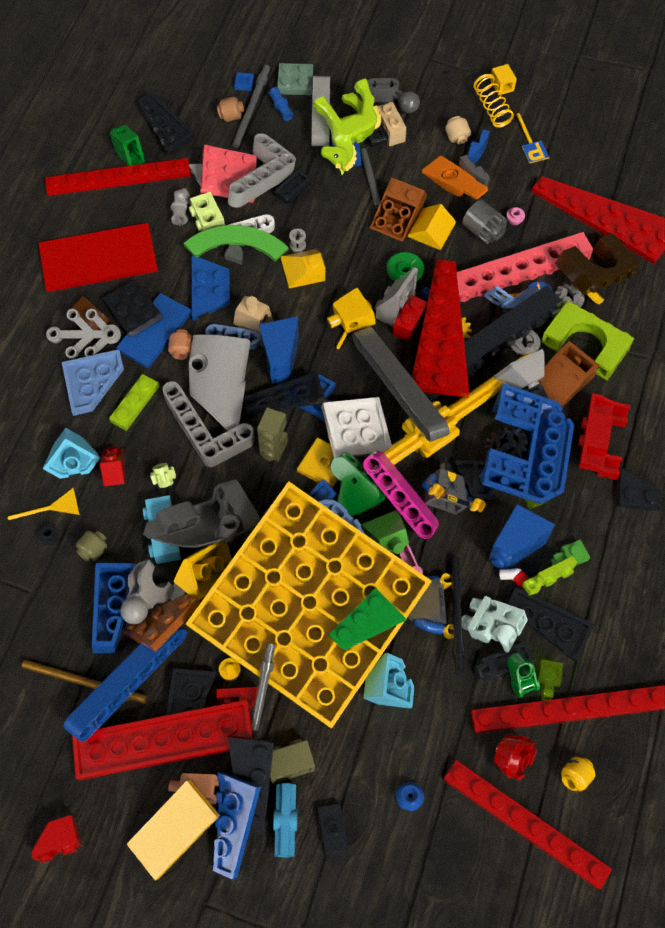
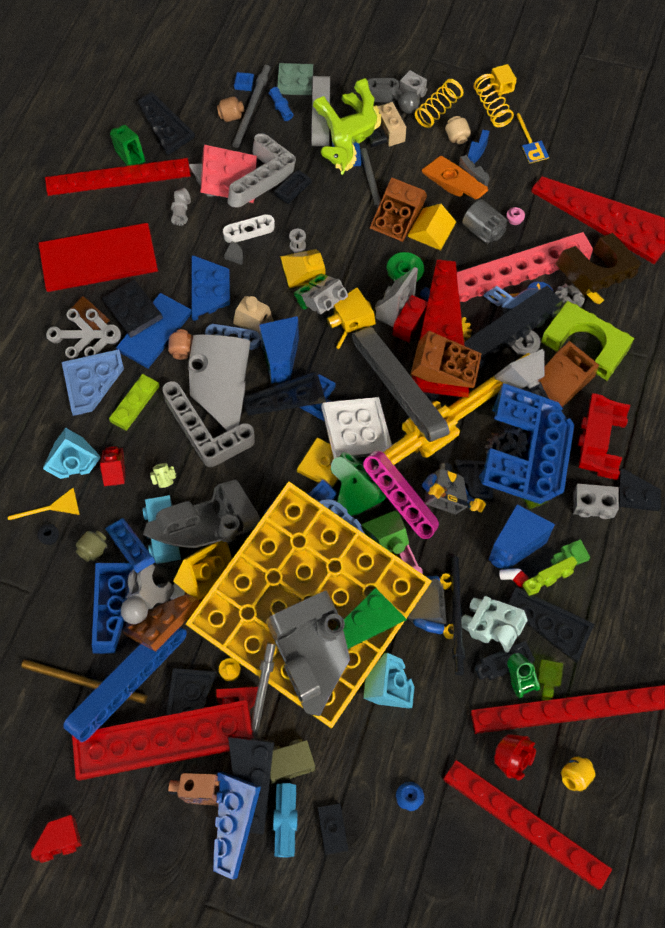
(130, 545): none -> blue tile
(173, 829): yellow tile -> none
(206, 212): yellowish green brick -> none
(236, 235): bright green tile -> none
(271, 435): olive arch -> none
(311, 650): none -> dark grey panel
(321, 295): none -> light grey hips
(414, 83): none -> light grey brick
(428, 113): none -> yellow piece
(445, 361): none -> dark orange slope
(595, 495): none -> light grey brick

